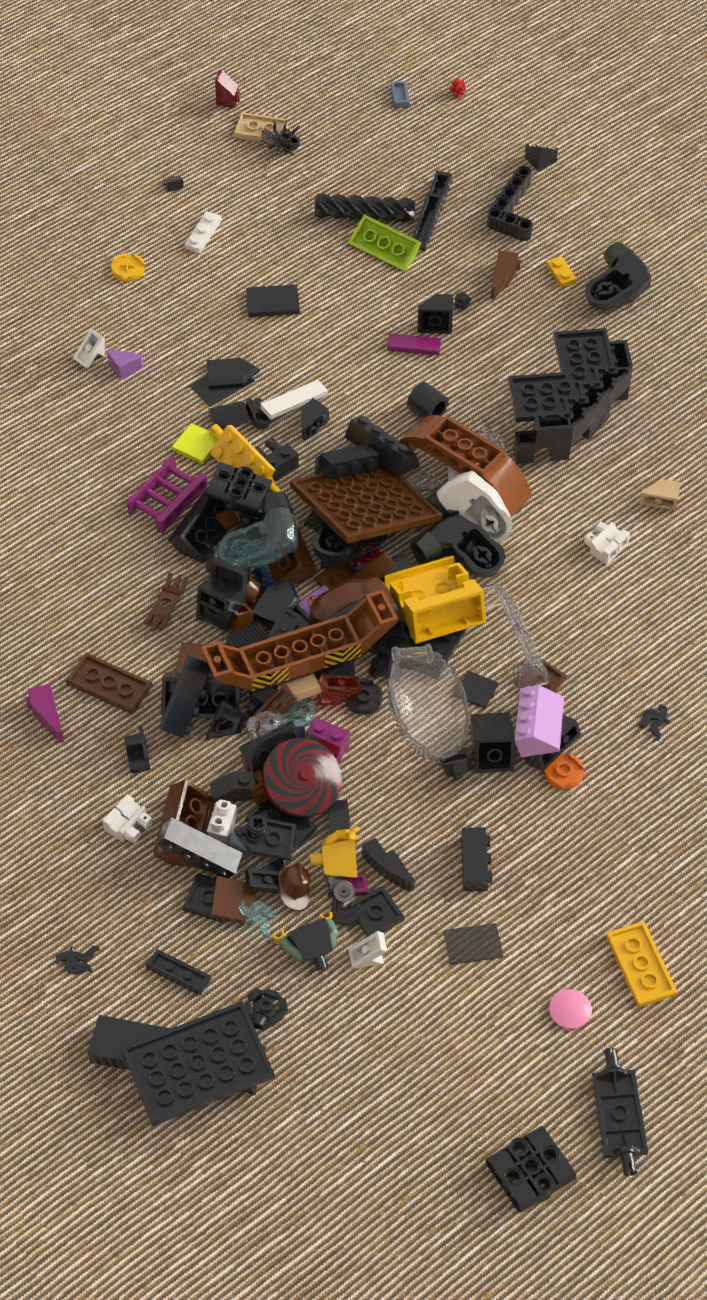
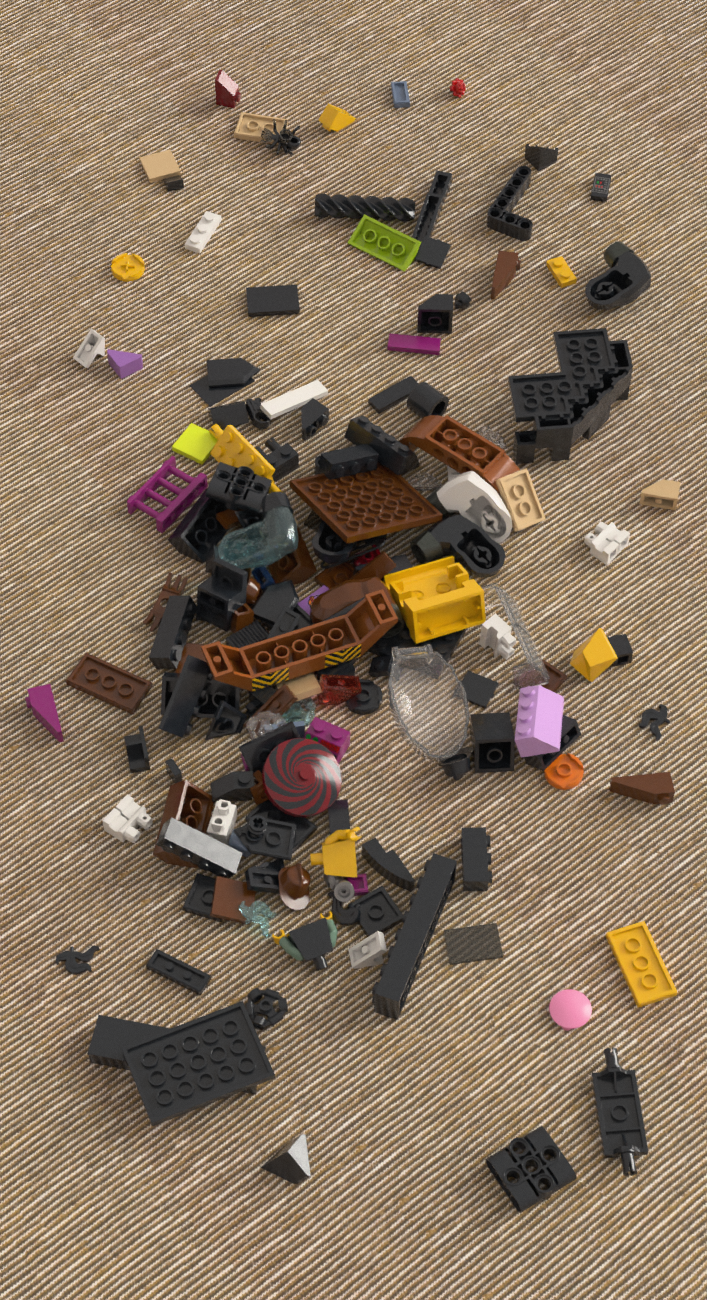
(160, 166): none -> tan tile
(173, 632): none -> black brick
(173, 771): none -> black tile
(291, 1161): none -> black slope
(335, 118): none -> yellow slope
(393, 395): none -> black tile
(414, 937): none -> black brick
(432, 252): none -> black piece
(498, 636): none -> white hips
(520, 499): none -> tan tile
(593, 656): none -> yellow slope
(600, 187): none -> black tile
(622, 649): none -> black brick
(649, 788): none -> reddish brown slope

